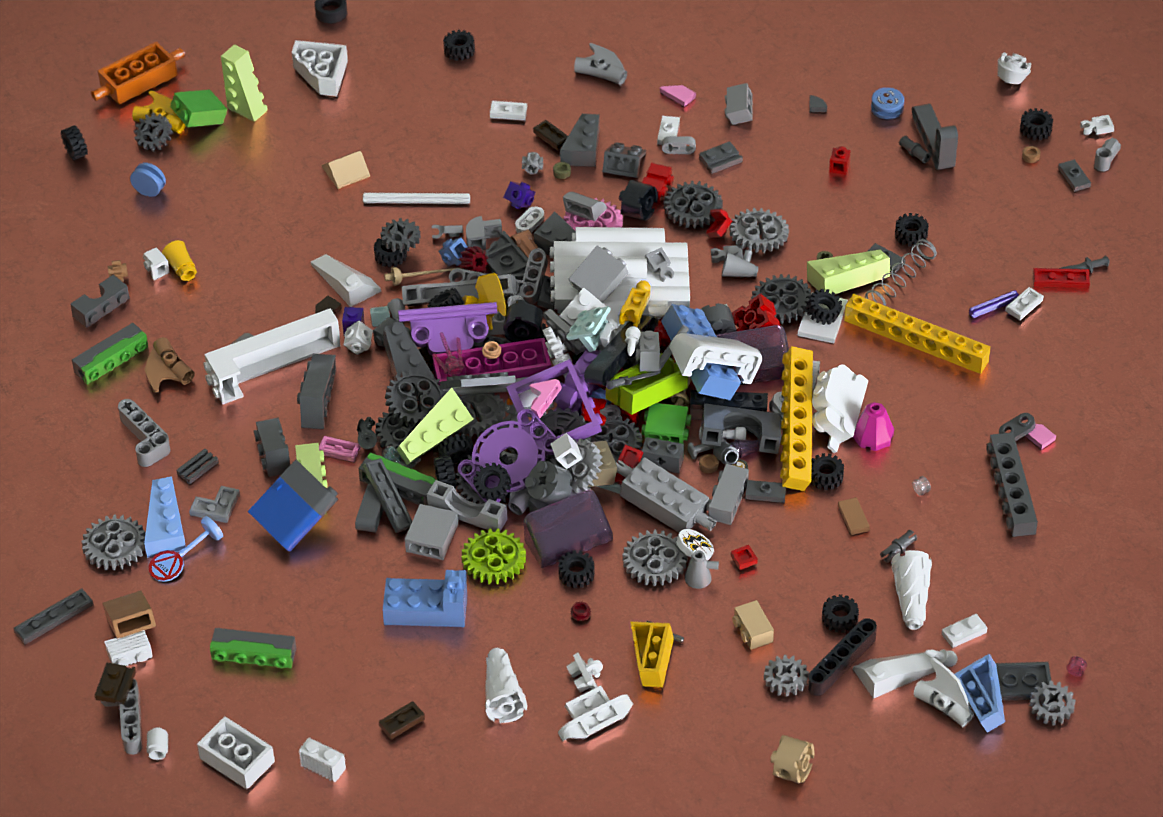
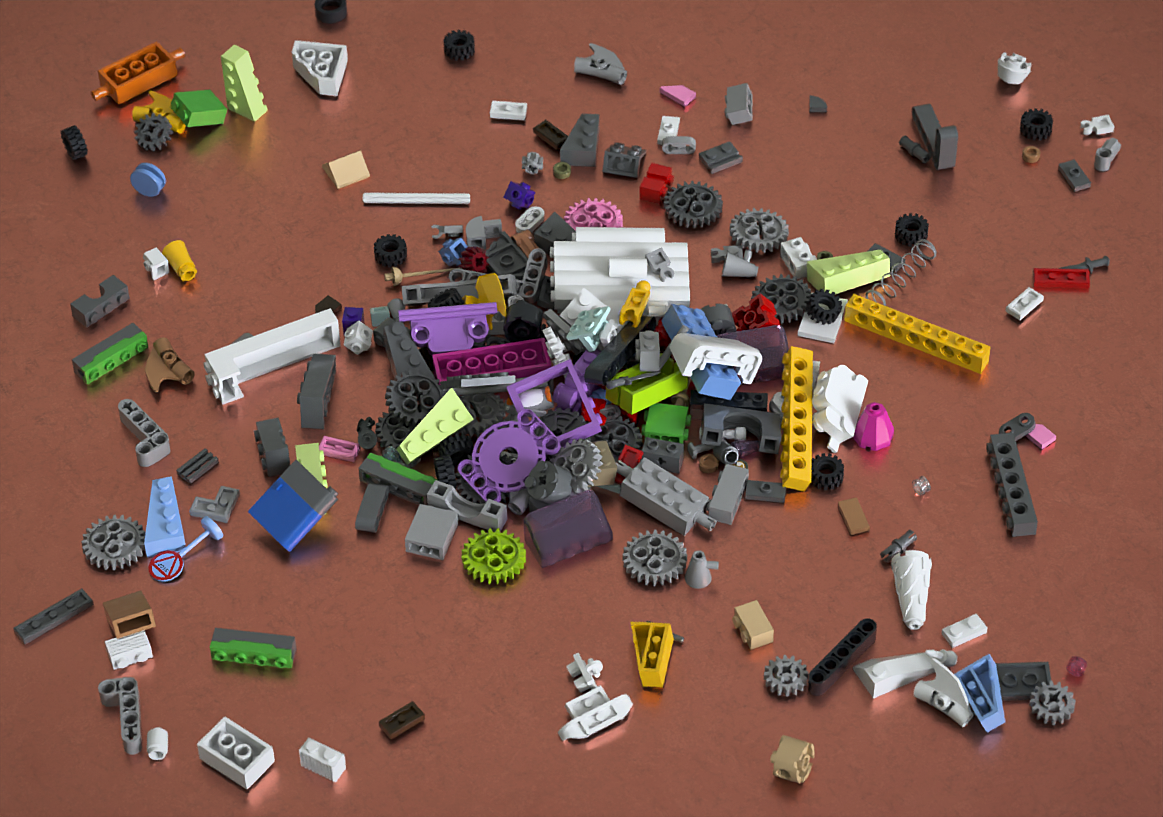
(115, 683): dark brown plate -> none
(118, 270): medium nougat gear -> none
(346, 281): white wedge -> none
(388, 495): dark grey tile -> none
(400, 235): dark grey gear -> none
(426, 601): medium blue hinge -> none
(453, 365): clear pink plant -> none
(491, 350): light nougat plate -> none
(493, 470): black tyre -> none
(503, 692): white cone -> none
(547, 392): bright pink slope -> none
(566, 451): white brick -> none
(573, 560): black tyre -> none
(580, 611): dark red plate -> none
(583, 206): light grey brick -> none
(599, 273): light grey brick -> none
(632, 338): white bar -> none
(638, 200): black brick -> none
(692, 541): white tile -> none
(720, 224): red bracket -> none
(744, 557): red plate -> none
(795, 256): none -> white brick
(840, 604): black tyre -> none
(841, 156): red brick -> none
(887, 103): medium blue head -> none
(993, 304): axle -> none

